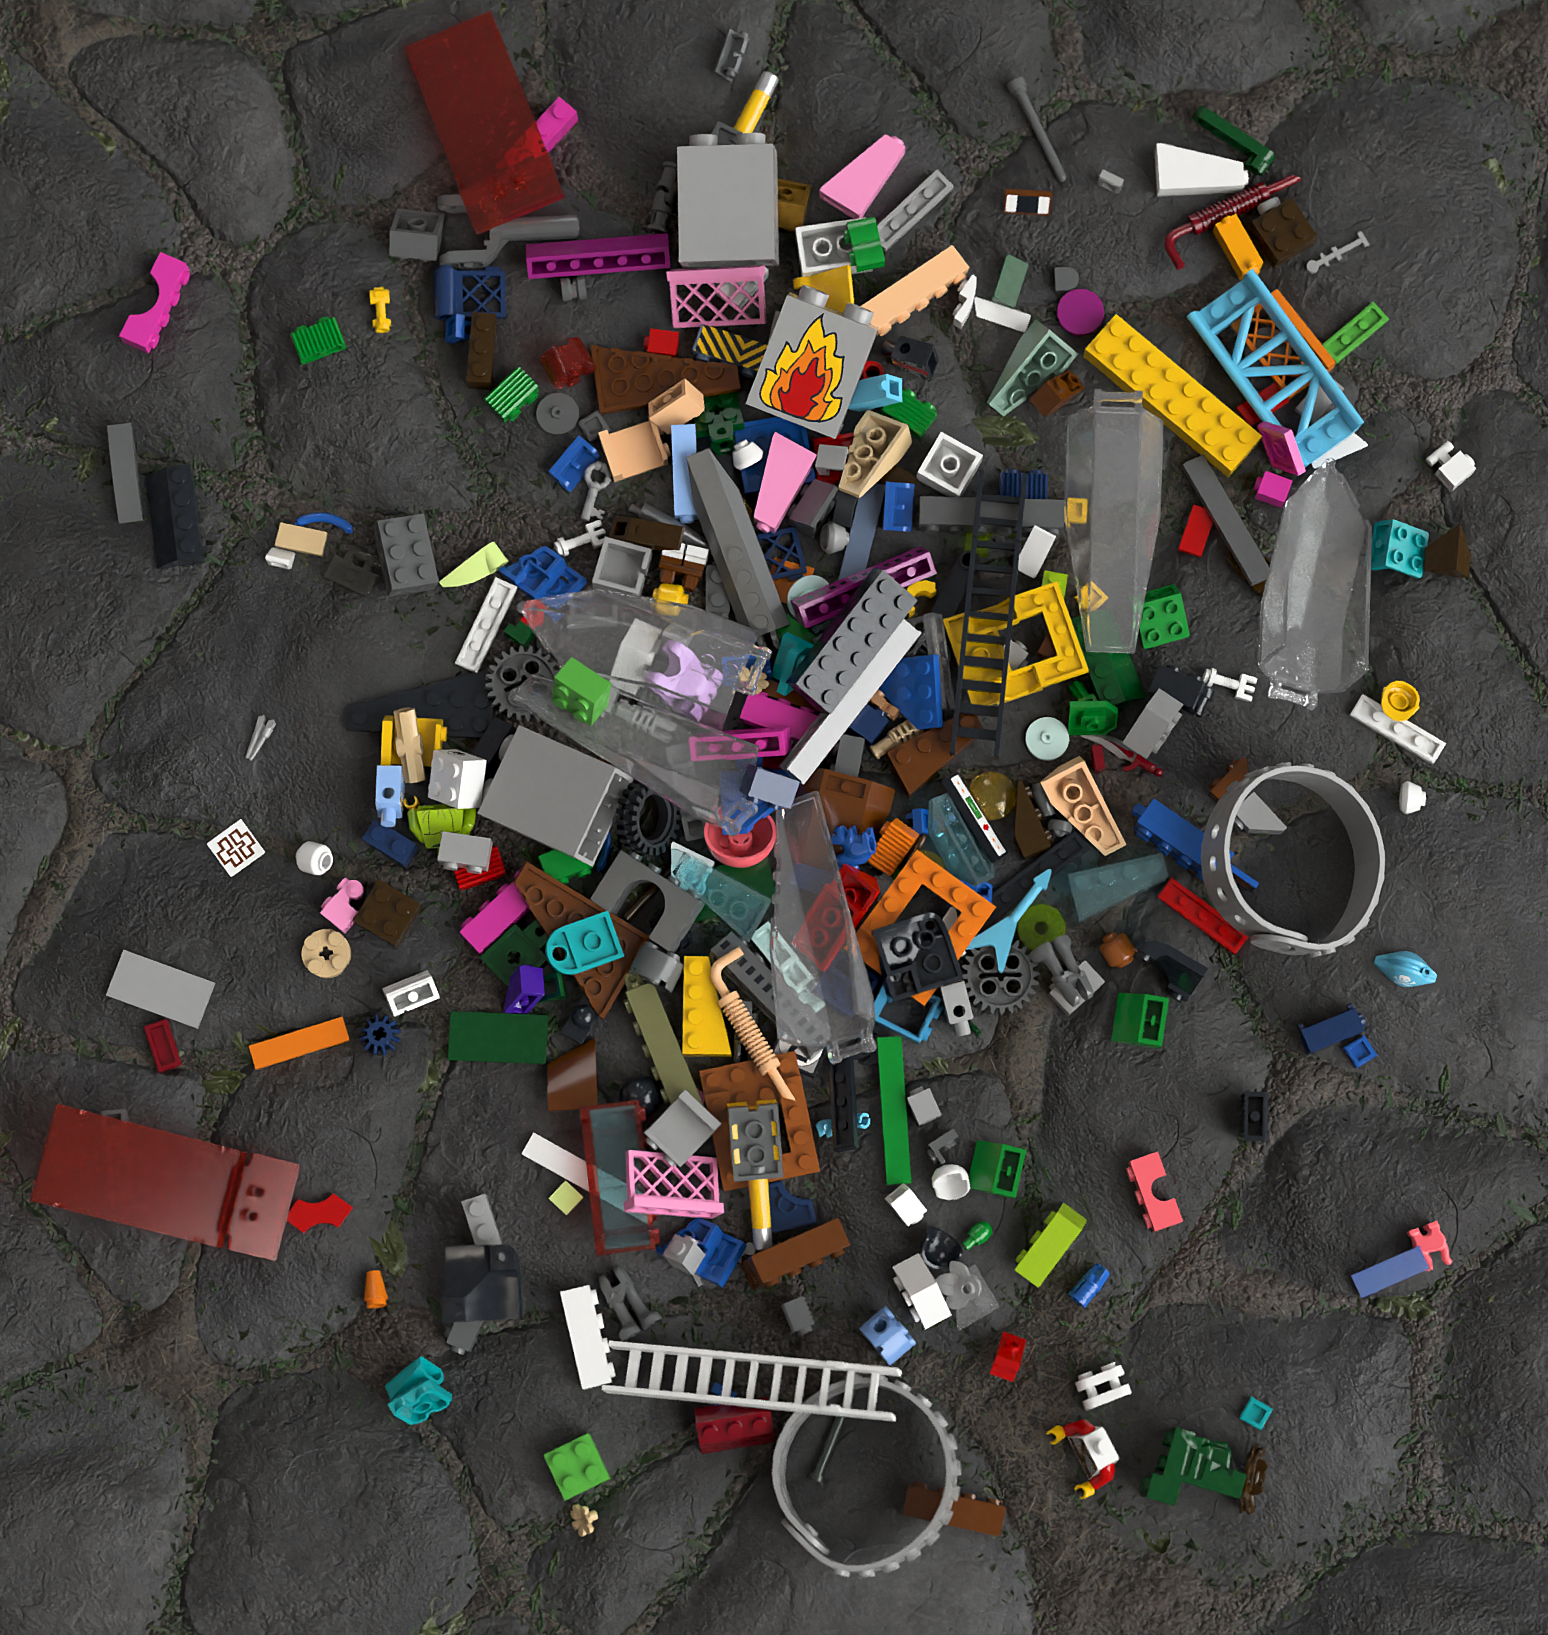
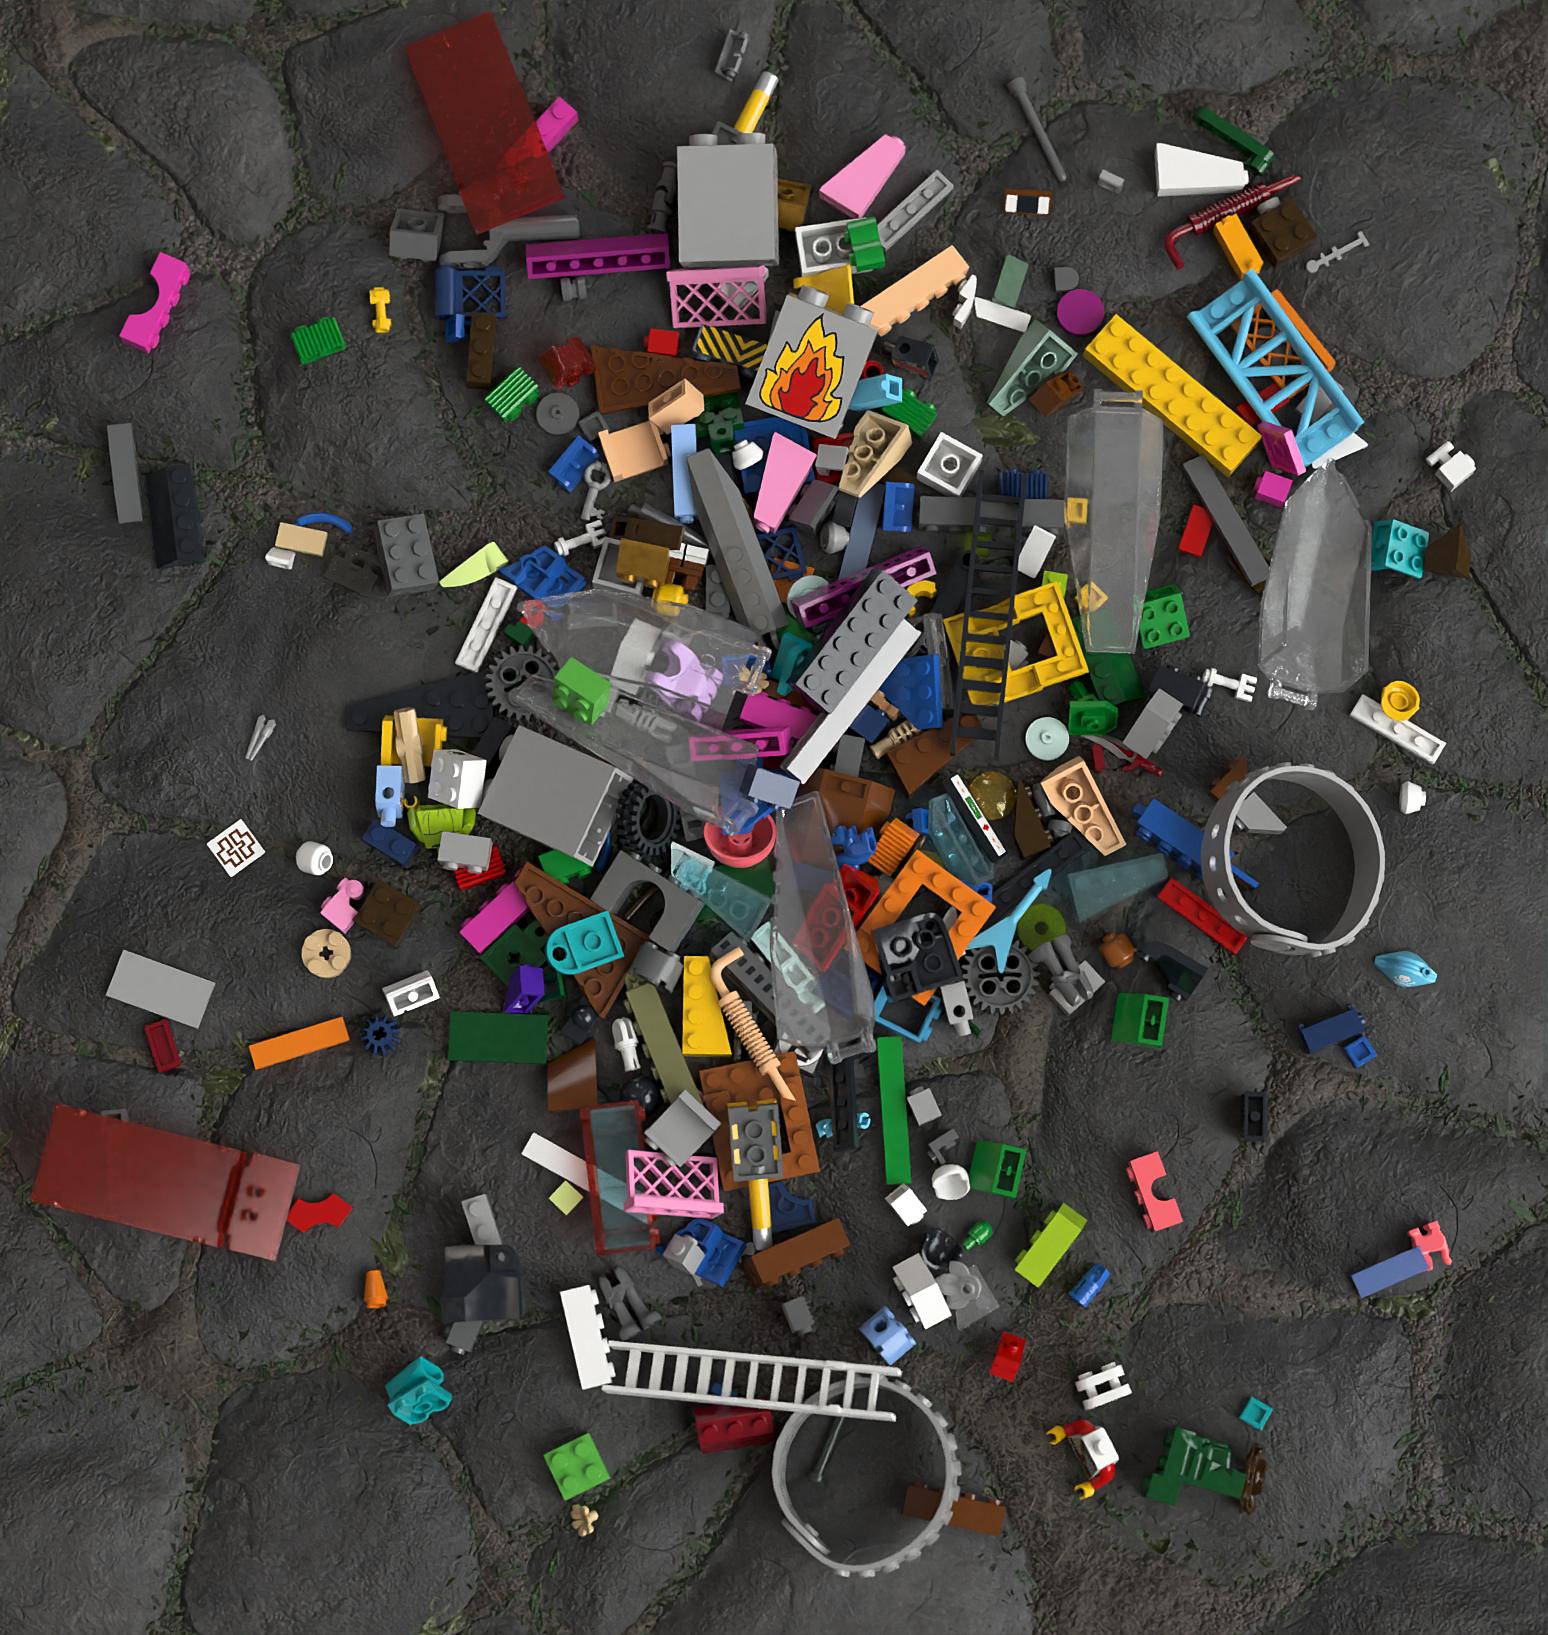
(626, 1042): none -> white arm
(642, 563): none -> pearl gold slope
(1355, 332): bright green tile -> none

